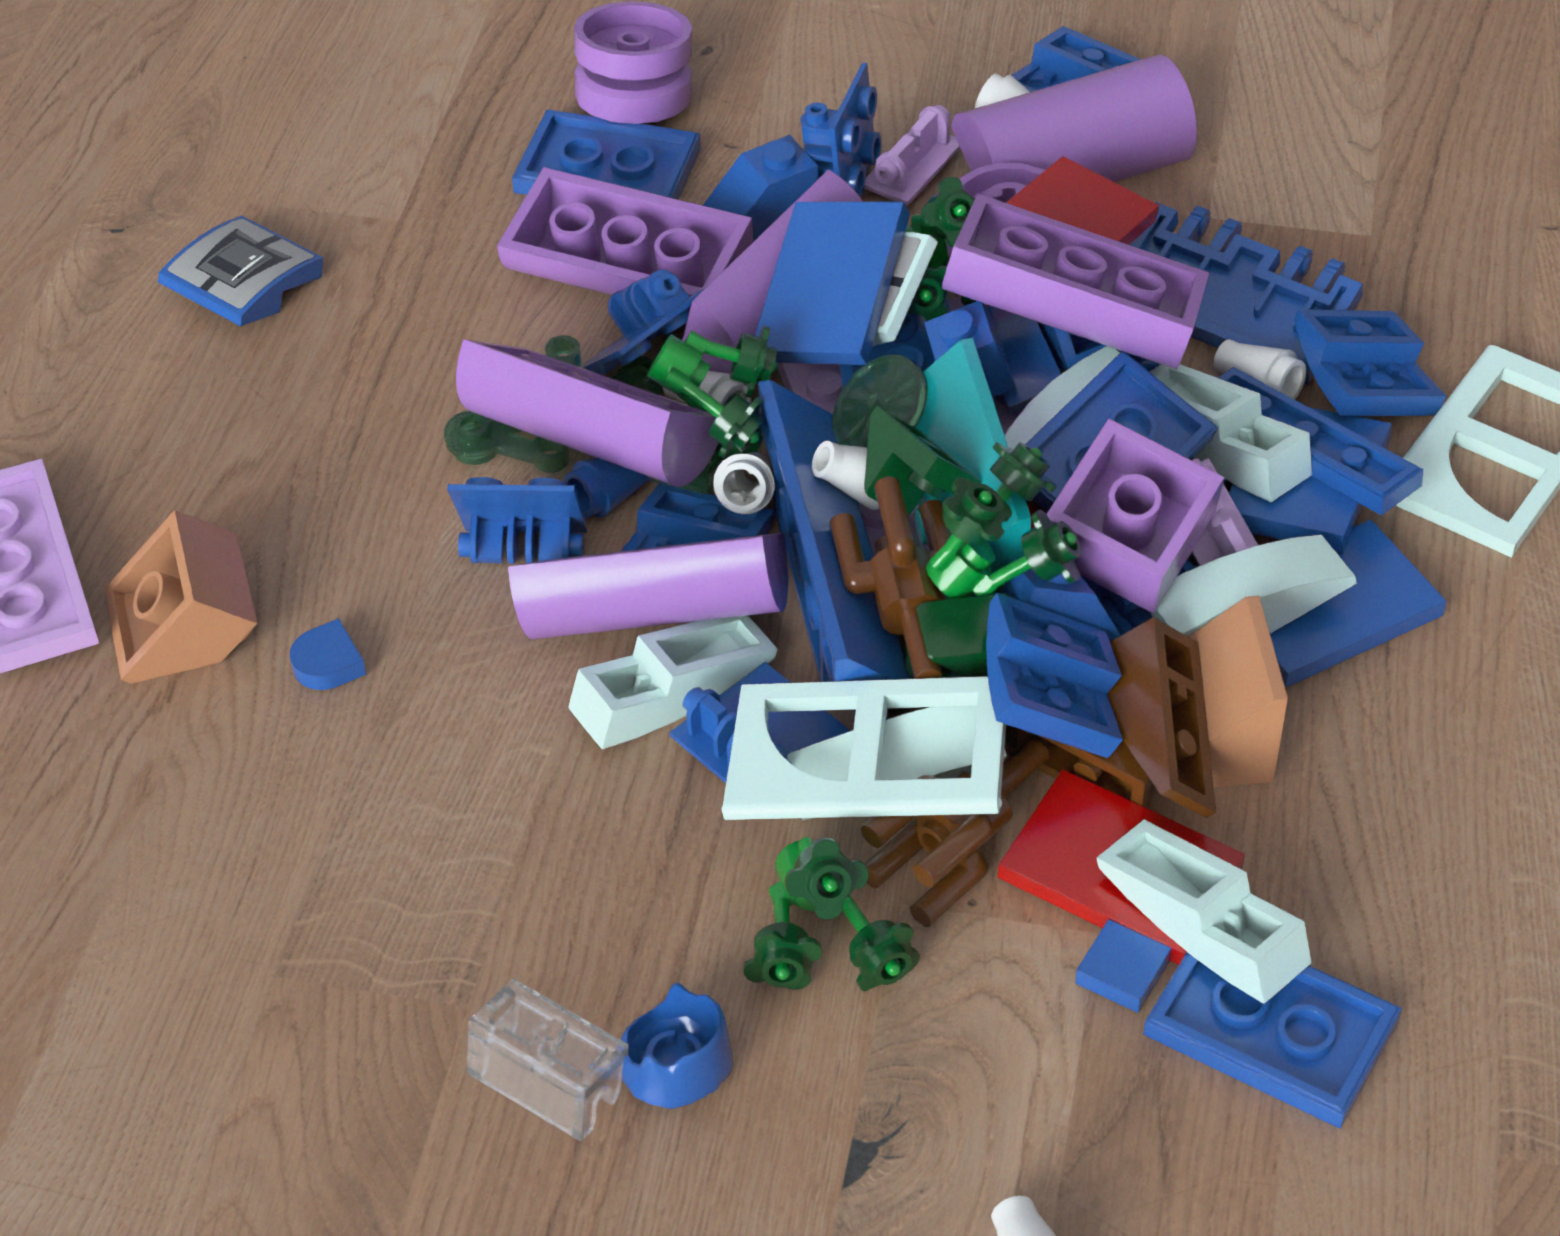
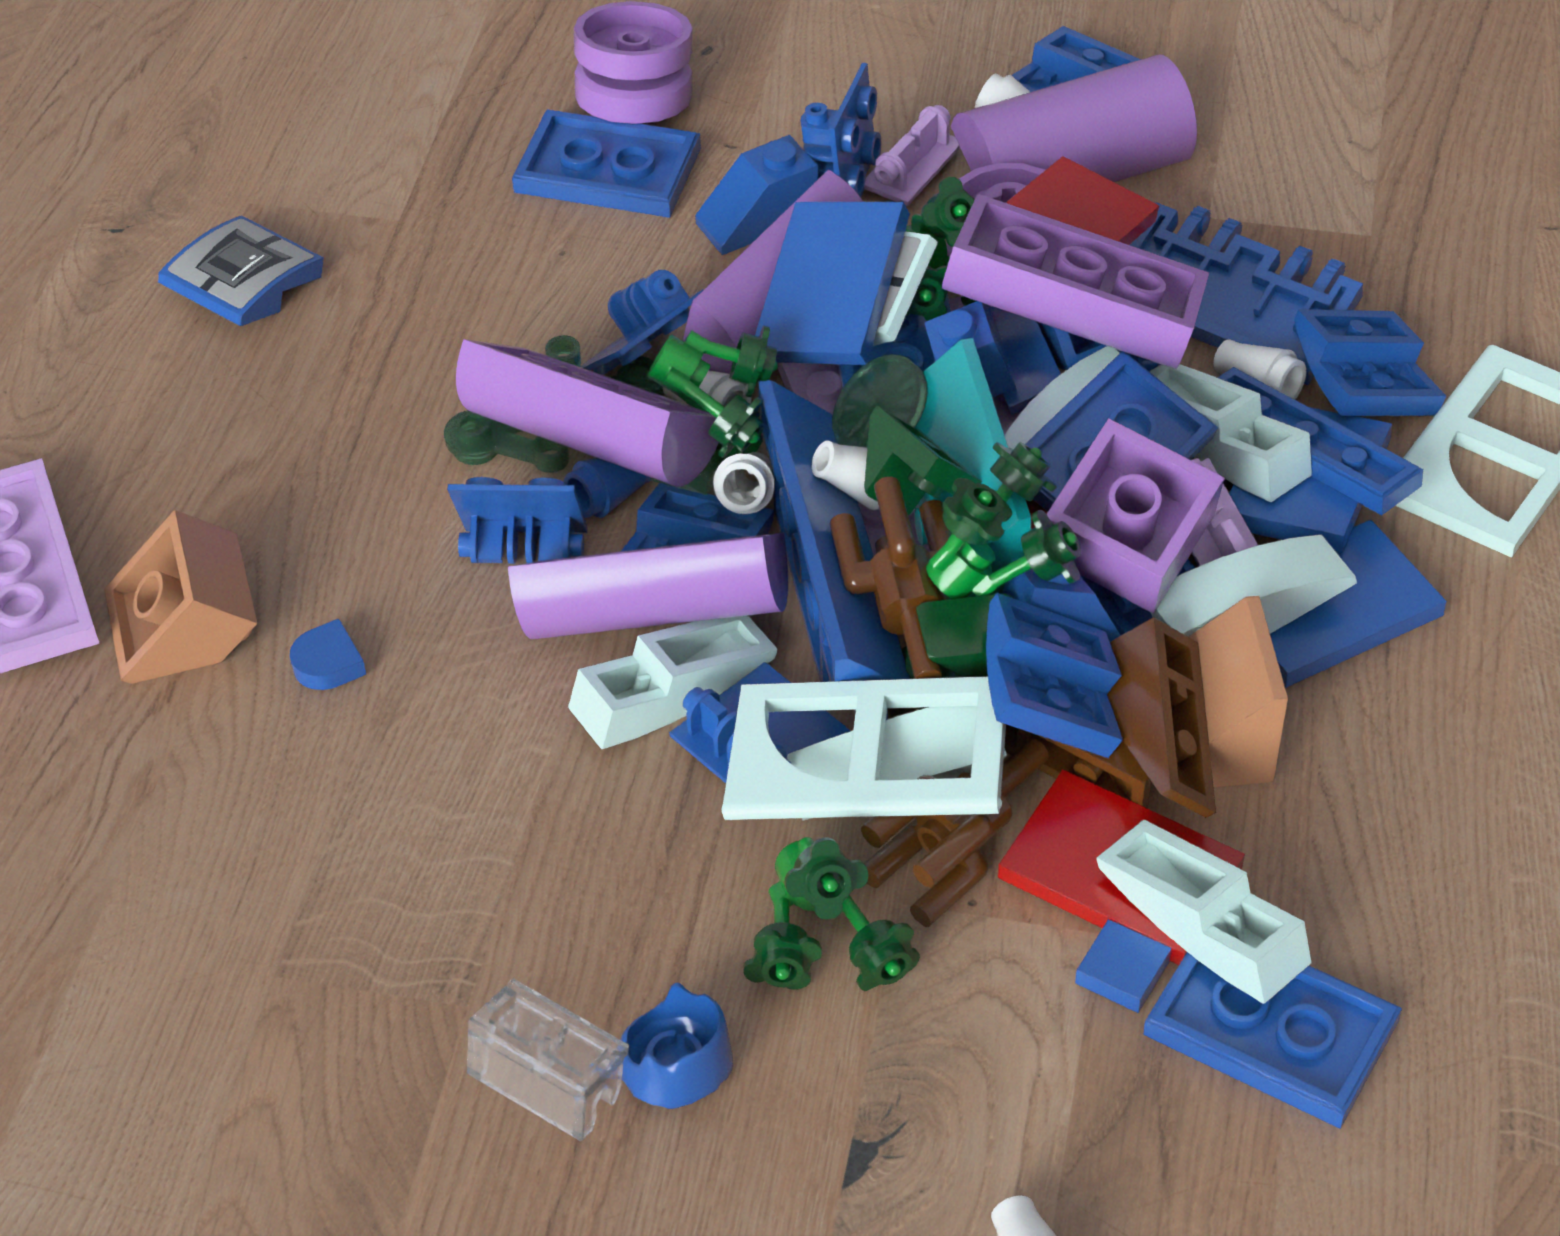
(616, 235): medium lavender brick -> none

